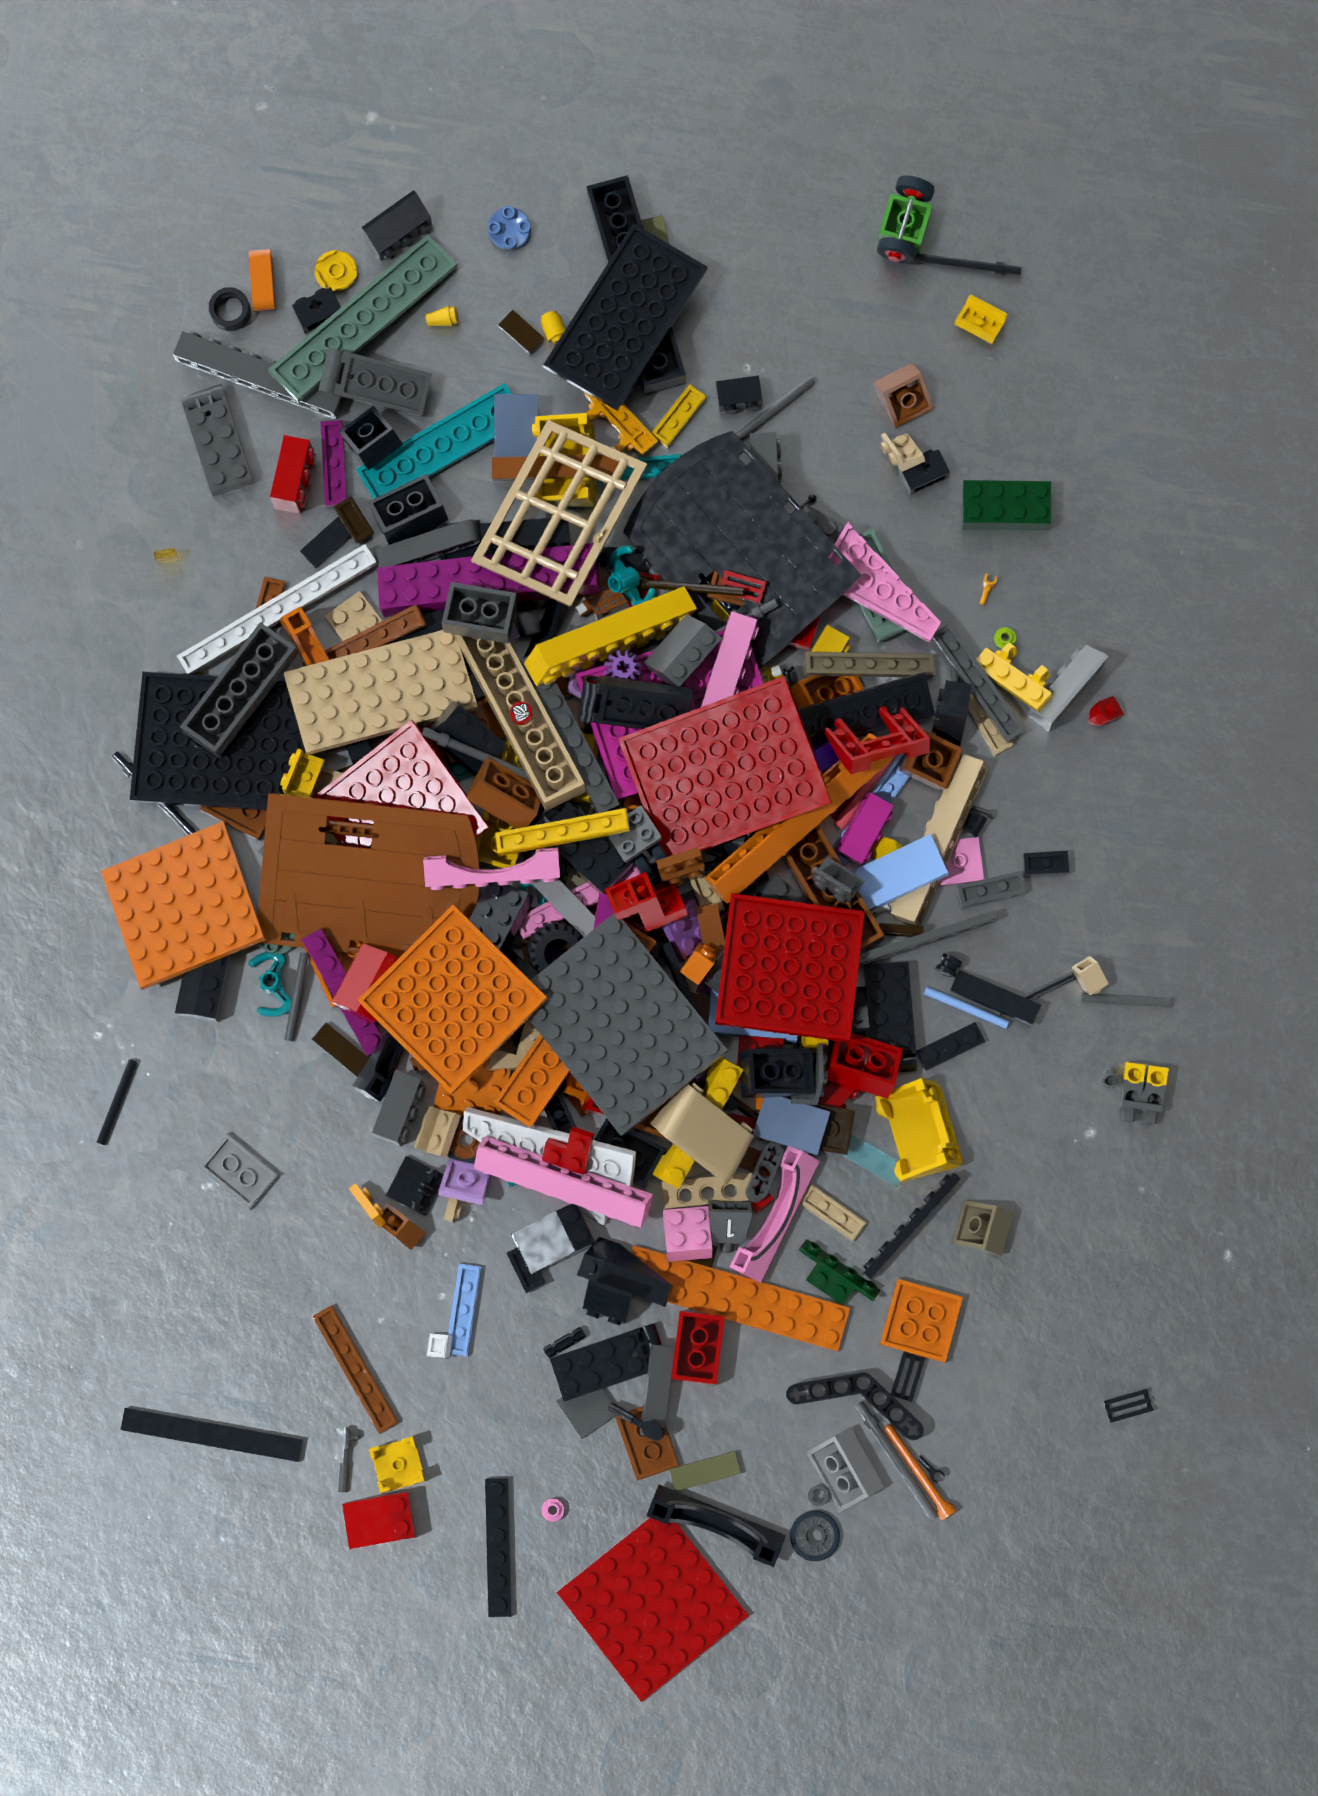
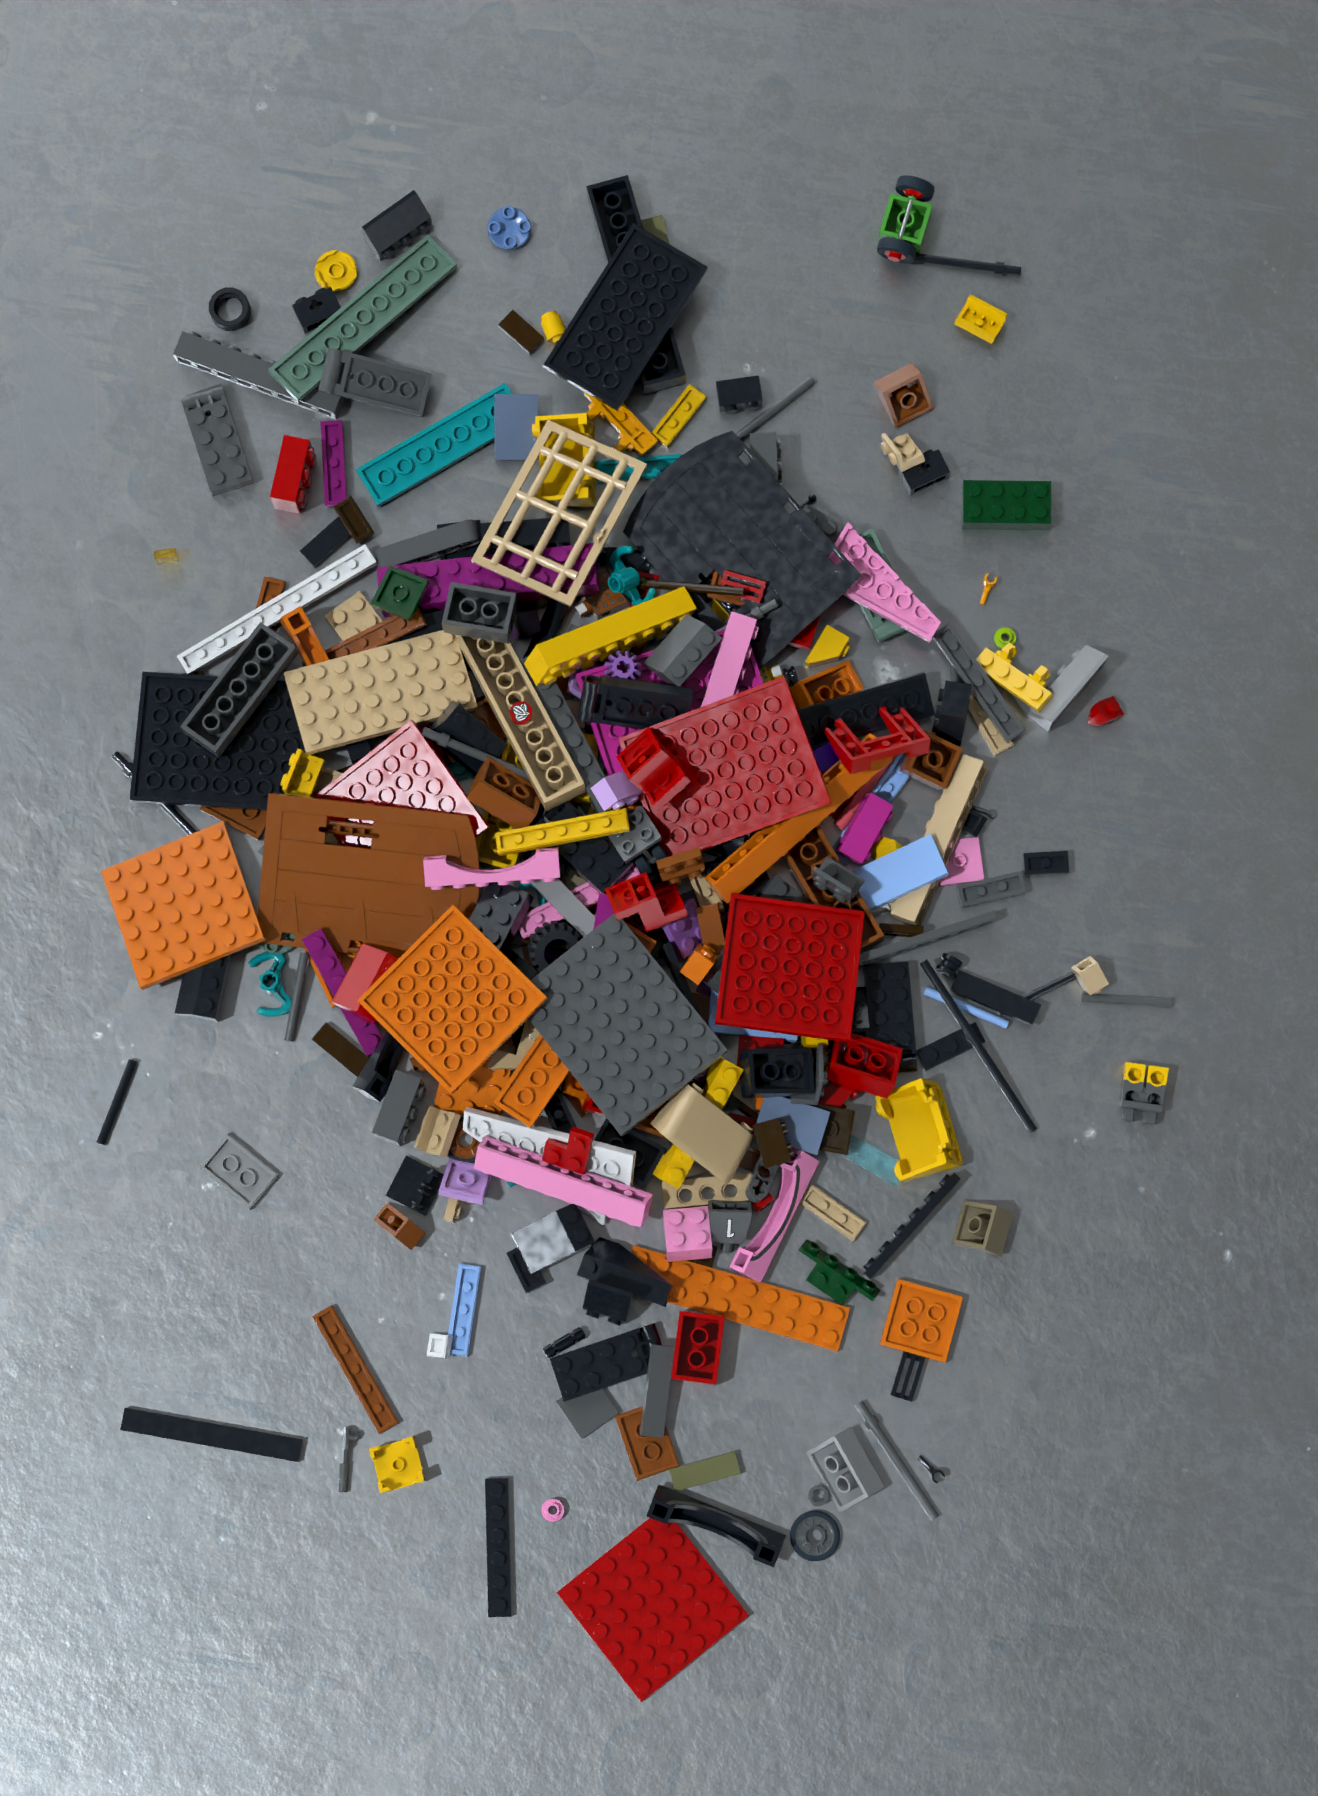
(262, 280): orange beam -> none
(363, 1198): light orange plate -> none
(371, 437): black brick -> none
(379, 1520): red slope -> none
(400, 593): none -> dark green plate
(408, 510): black slope -> none
(443, 317): yellow cone -> none
(508, 467): dark orange tile -> none
(615, 791): none -> lavender brick
(649, 1428): black piece -> none
(653, 769): none -> red bracket
(773, 1143): none -> dark brown brick
(867, 664): dark tan plate -> none
(867, 1394): black beam -> none
(943, 1507): orange piece -> none
(980, 1049): none -> black piece
(1110, 1077): dark grey hinge -> none
(1146, 1400): black tile -> none

